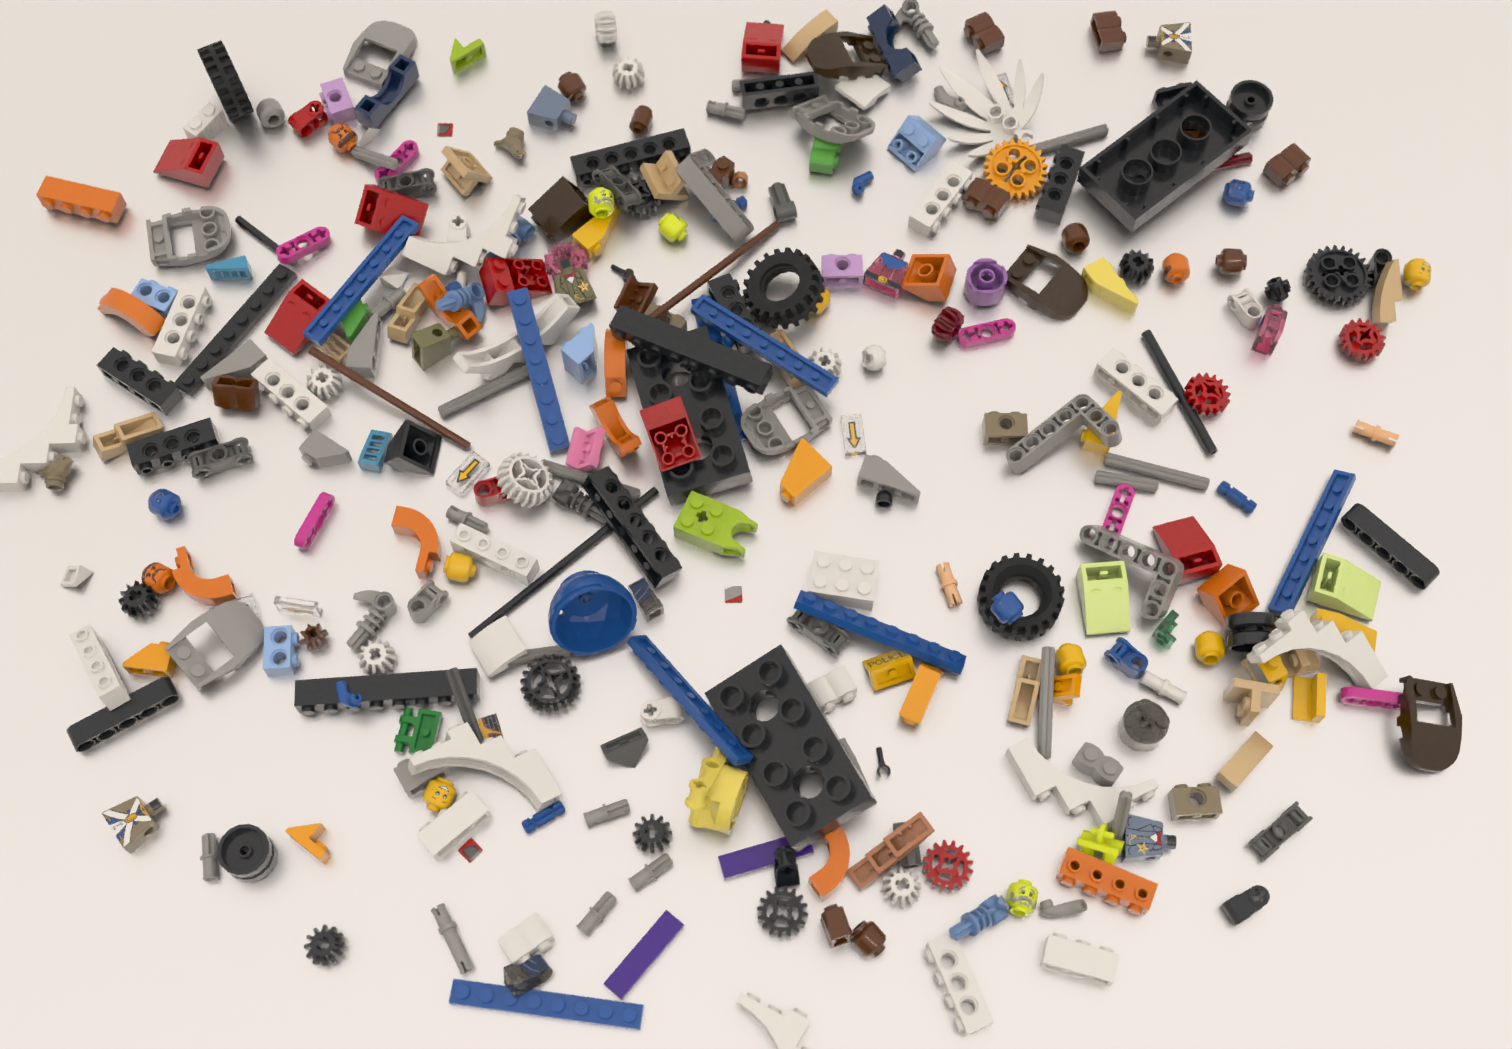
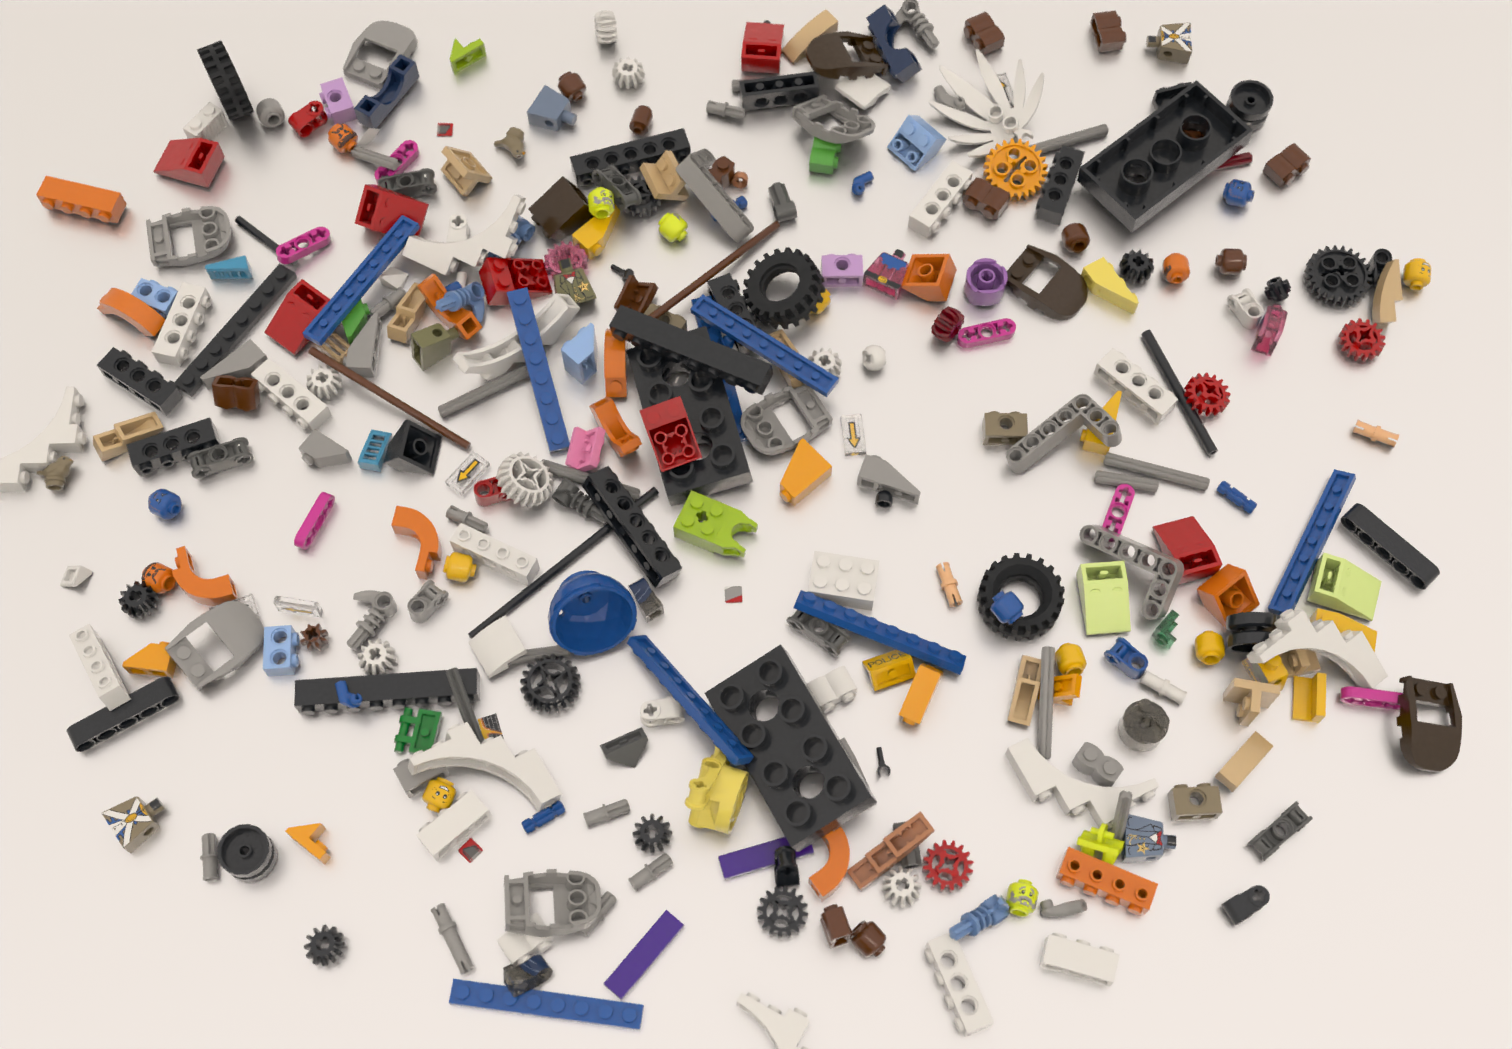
(574, 898): none -> light grey slope

